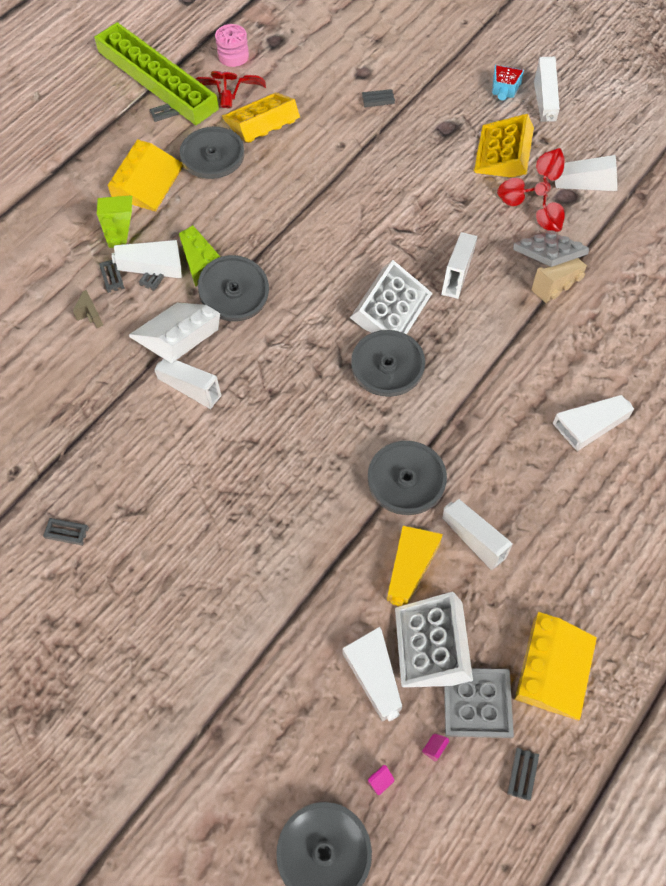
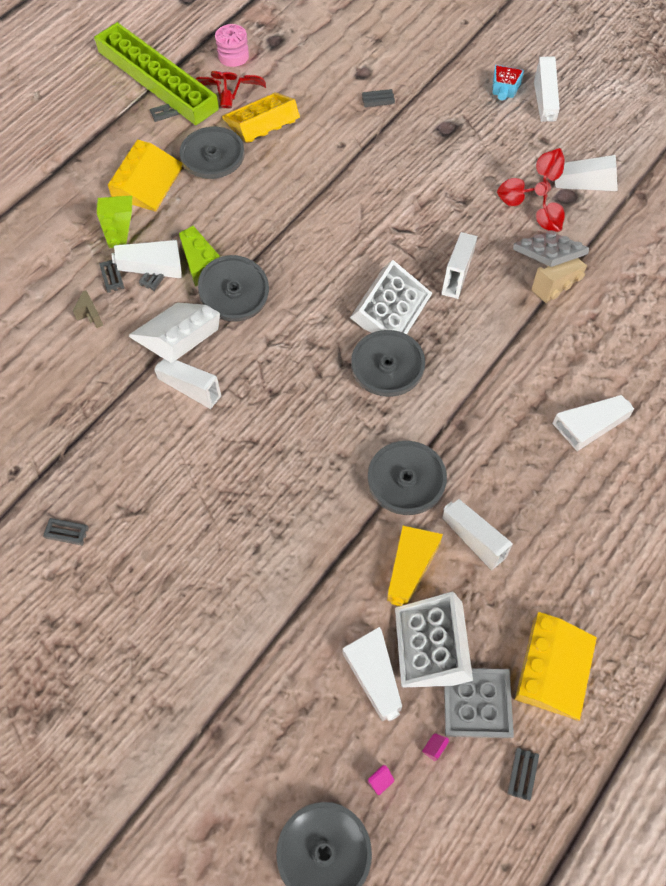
(505, 147): yellow slope -> none

